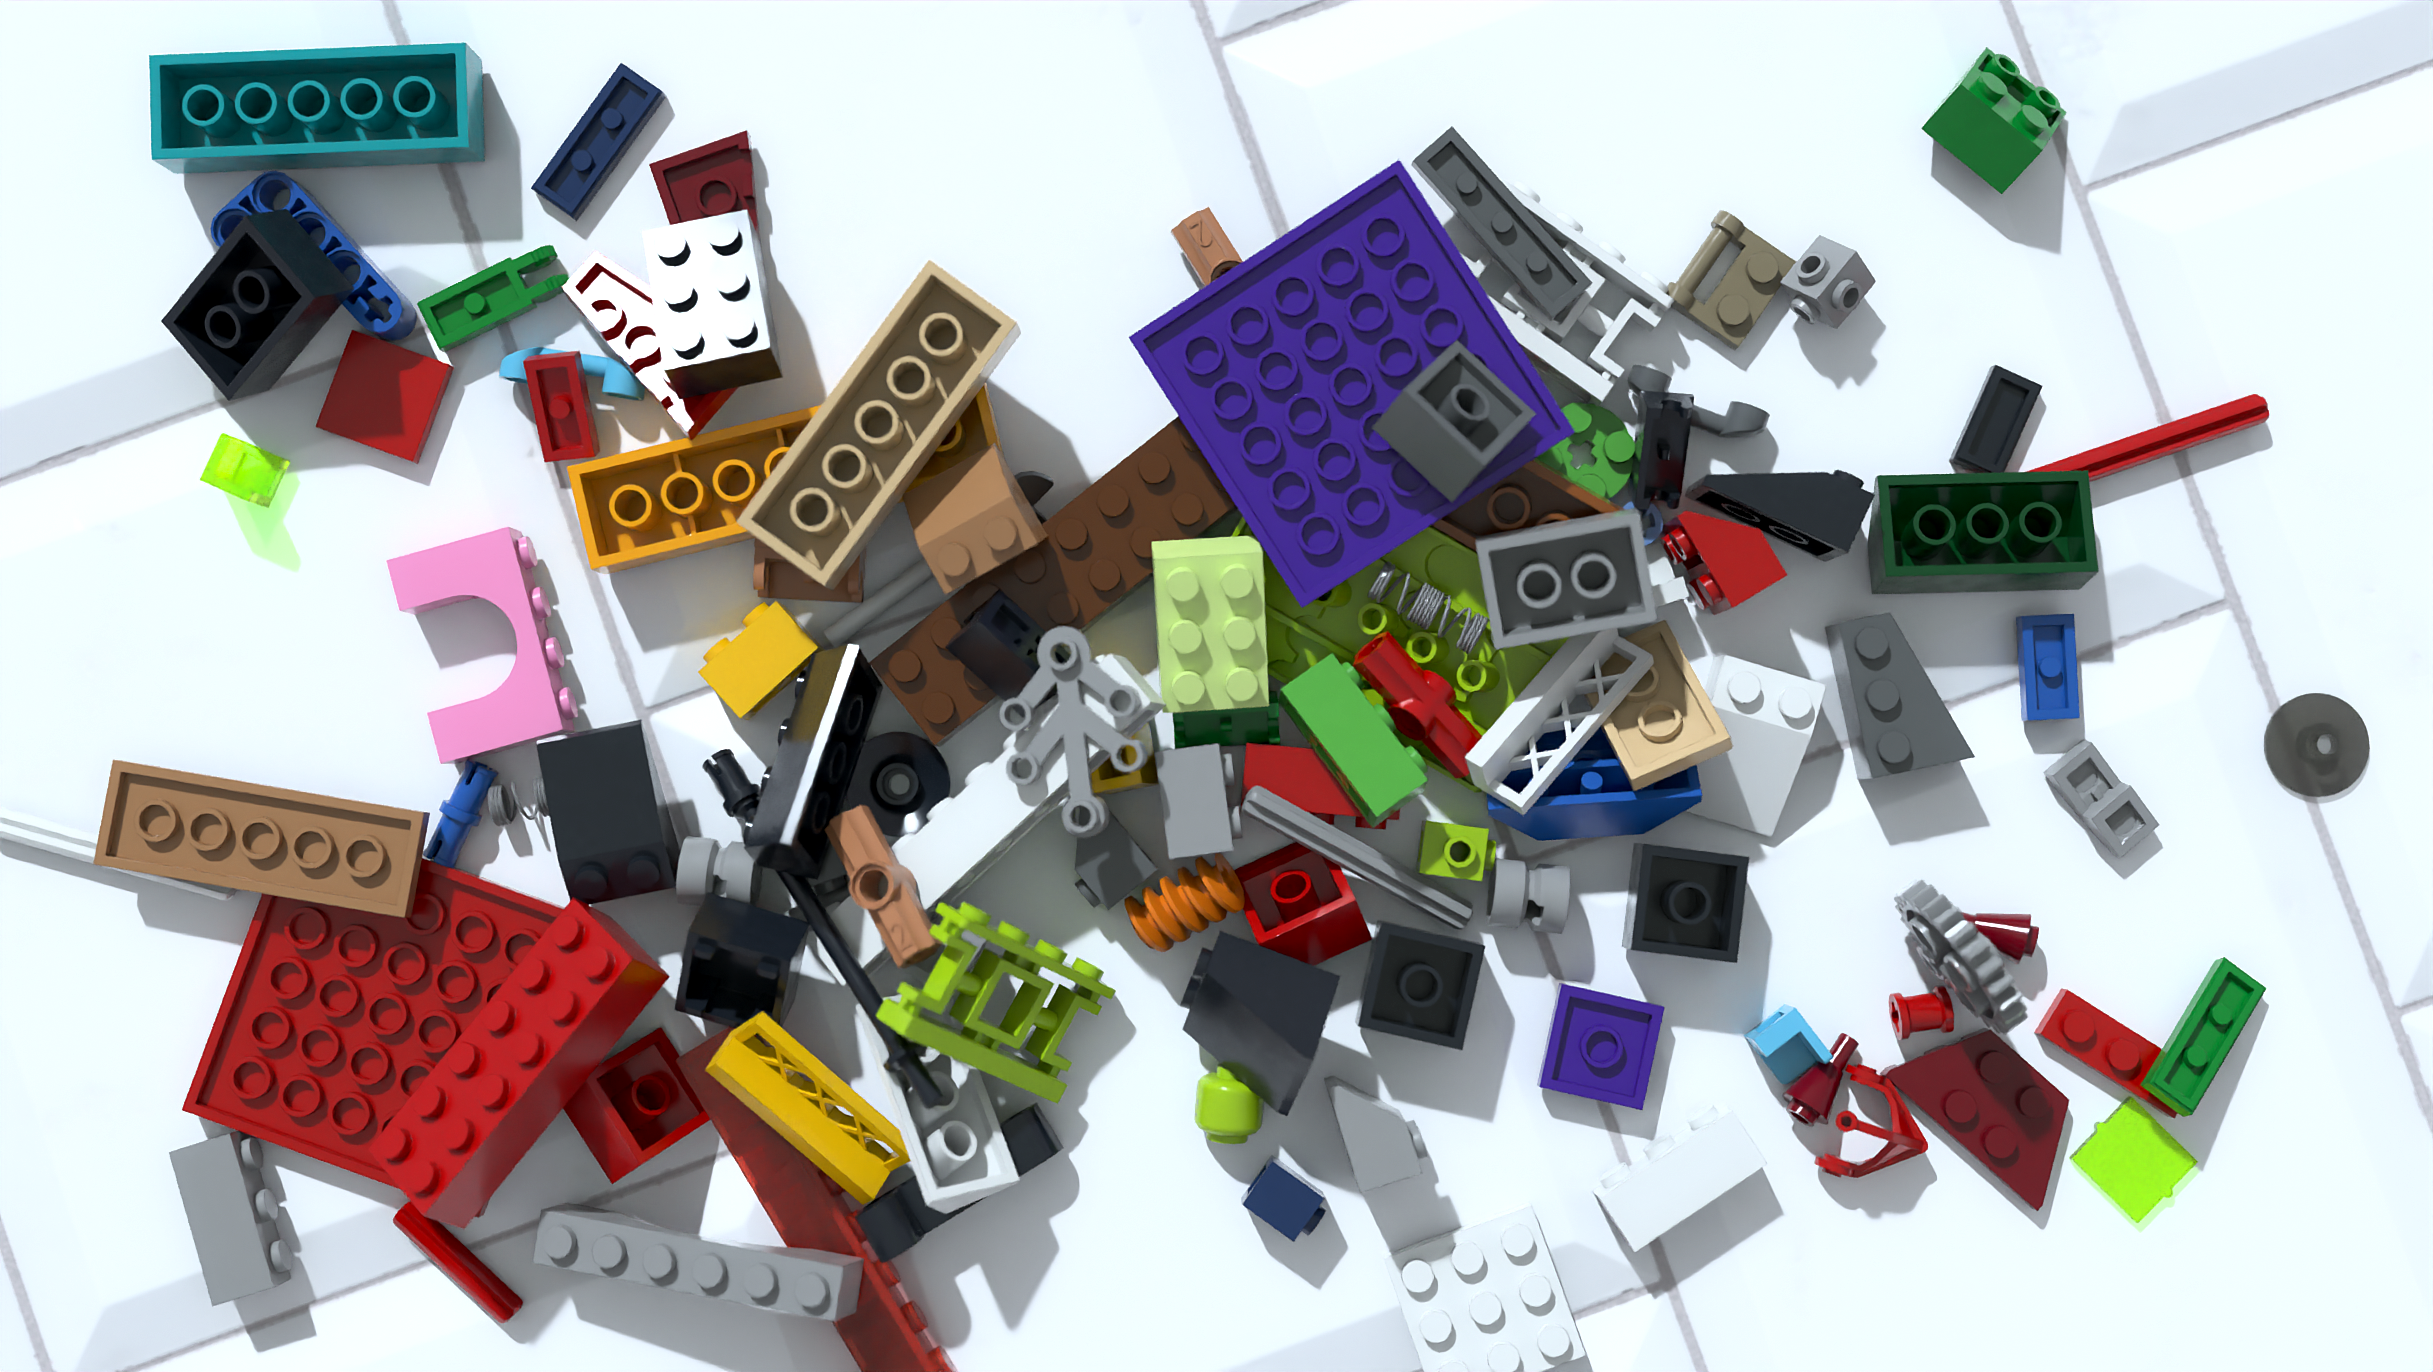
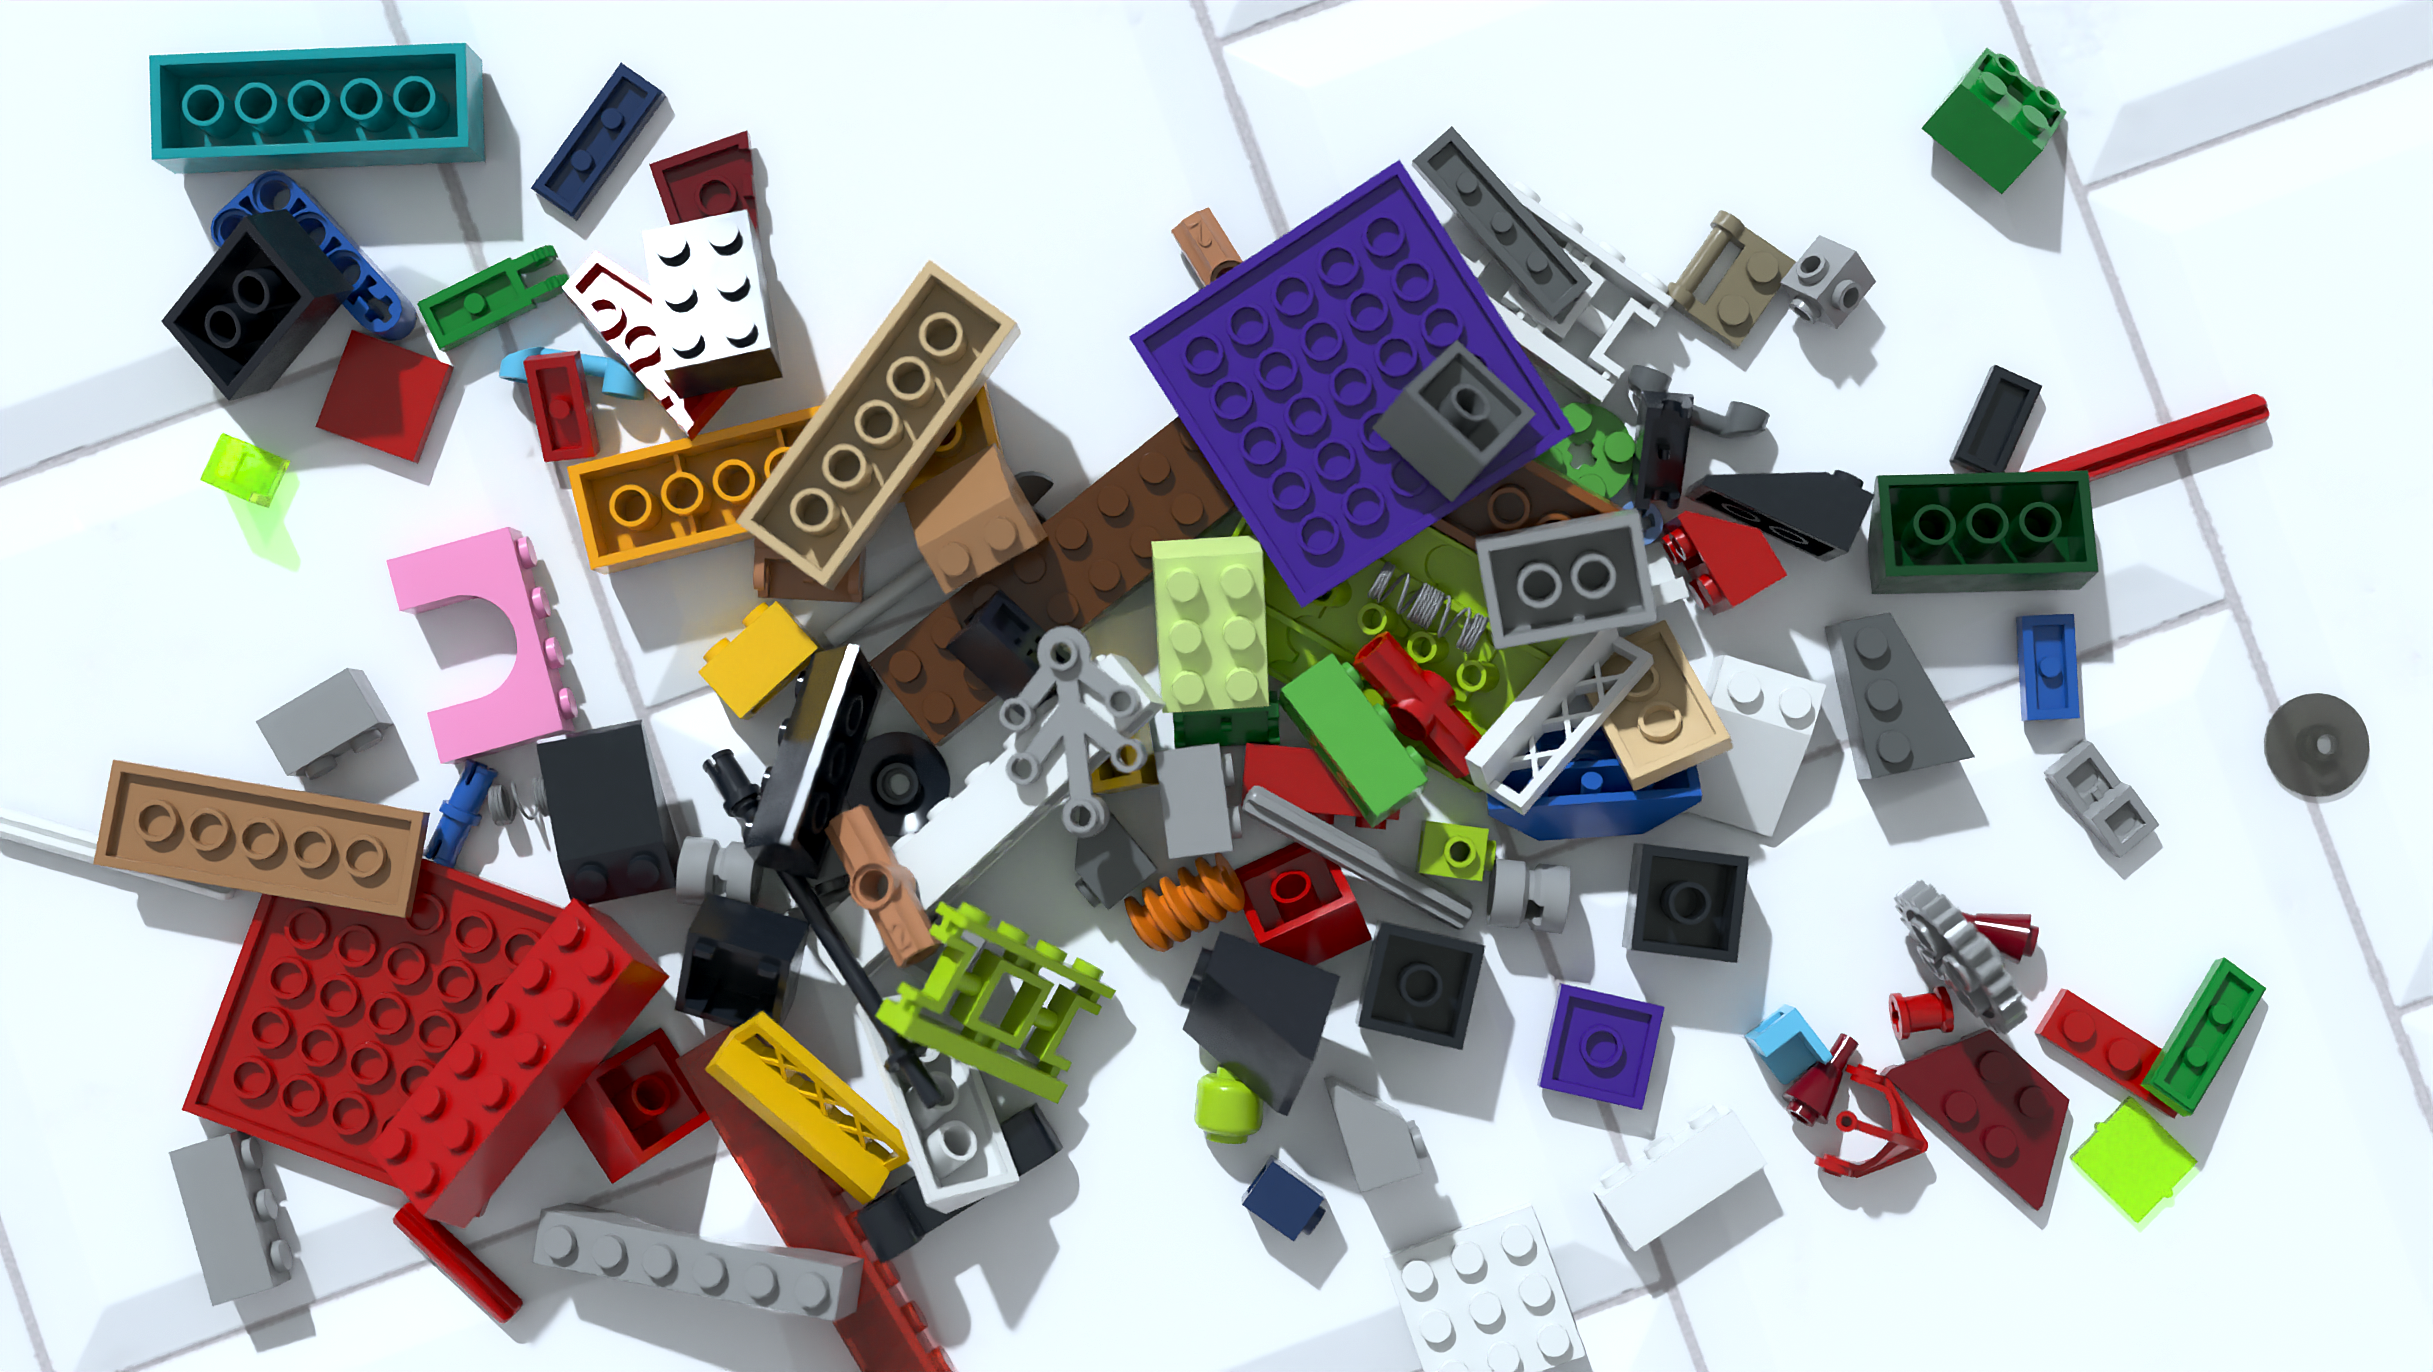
(325, 724): none -> light grey brick

